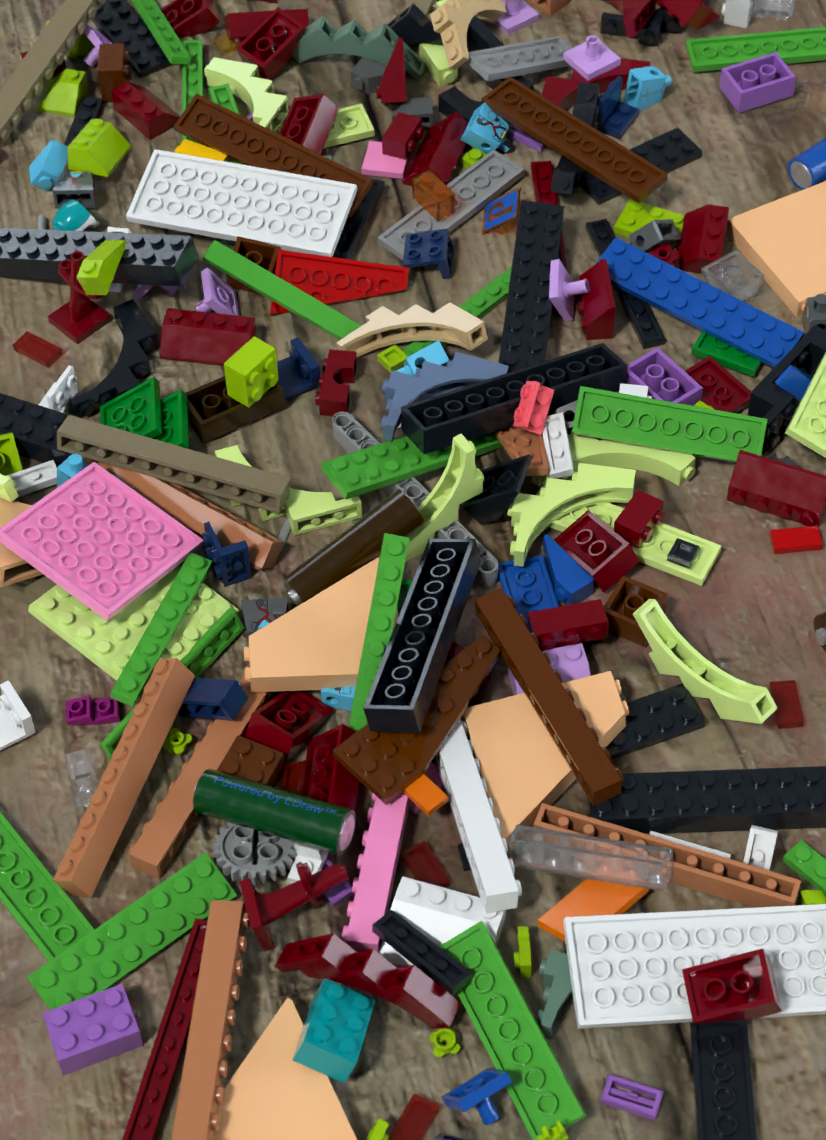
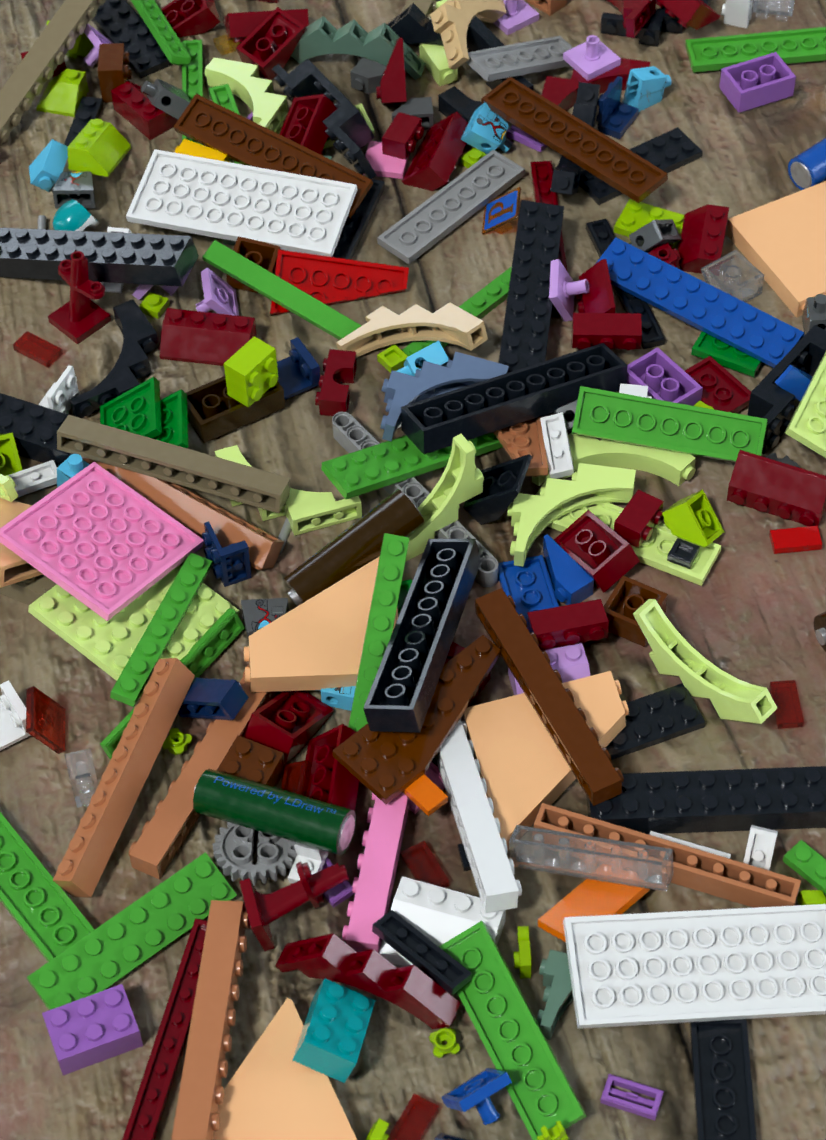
(45, 719): none -> clear red tile
(89, 712): magenta slope -> none
(100, 267): lime slope -> none
(154, 305): none -> lime plate
(166, 97): none -> dark grey torso
(344, 125): none -> black bracket
(429, 249): dark blue bracket -> none
(433, 195): clear orange brick -> none
(533, 407): coral bracket -> none
(612, 329): none -> dark red slope
(693, 519): none -> lime slope
(732, 988): dark red slope -> none

